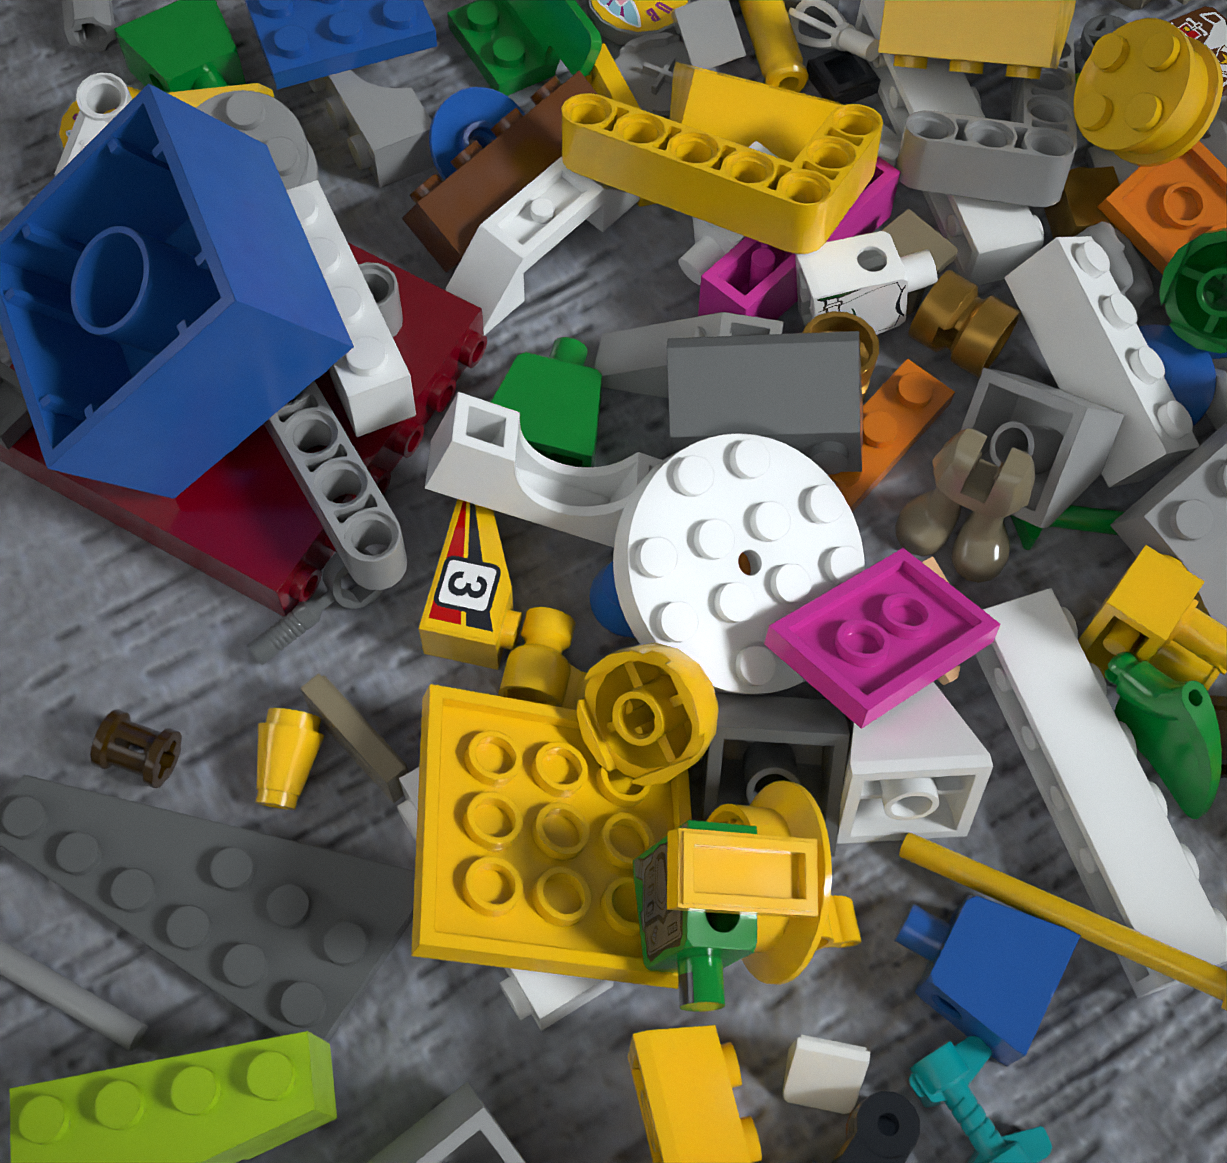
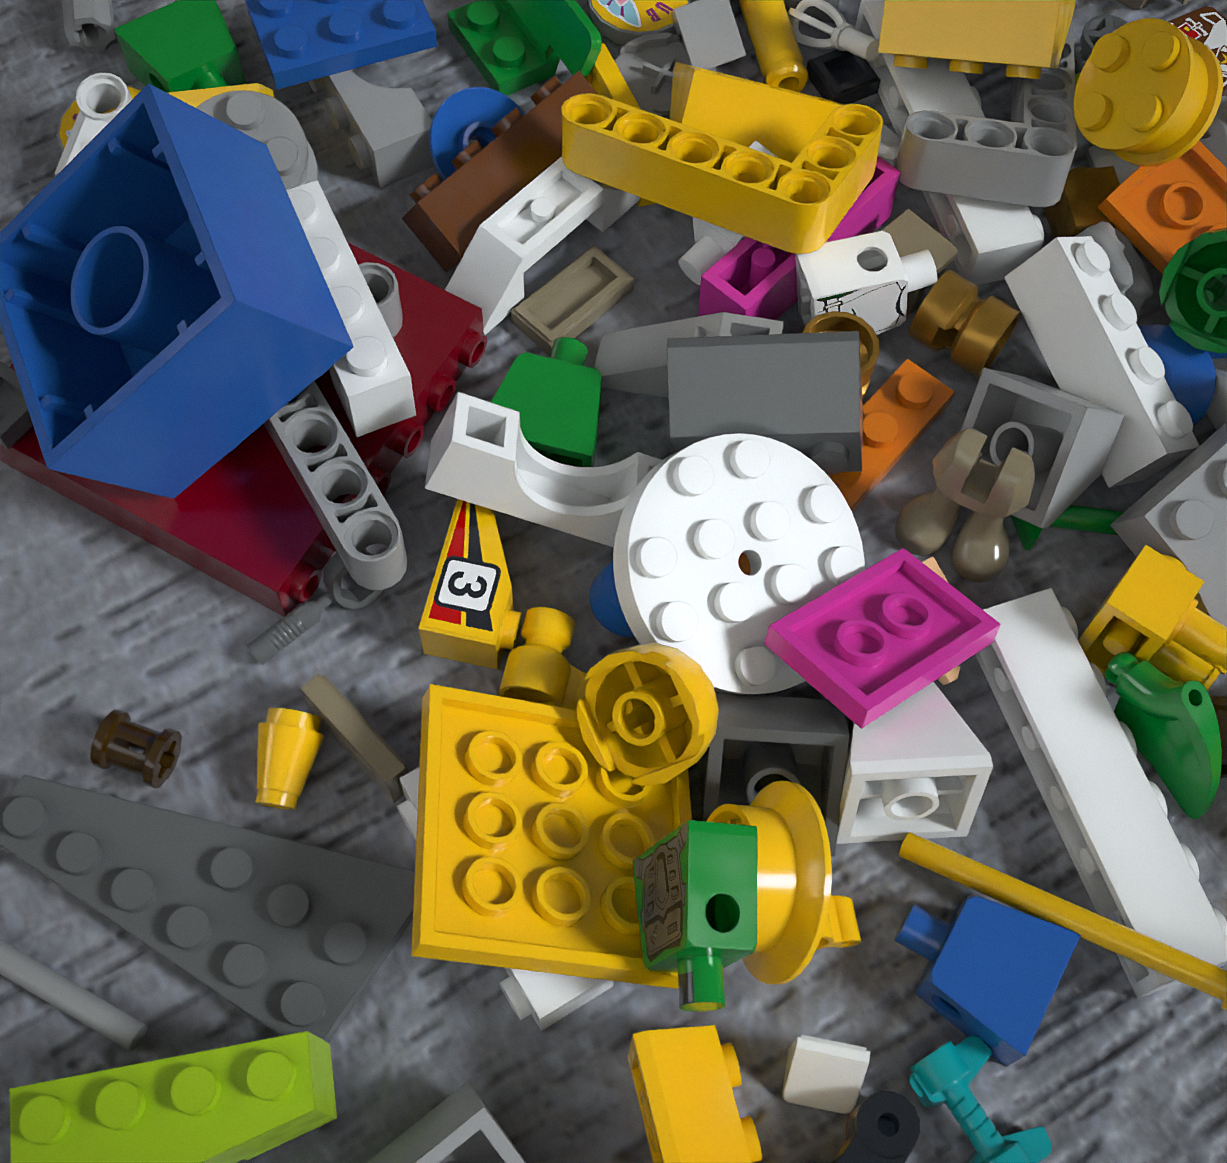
(572, 299): none -> dark tan tile
(741, 873): yellow tile -> none

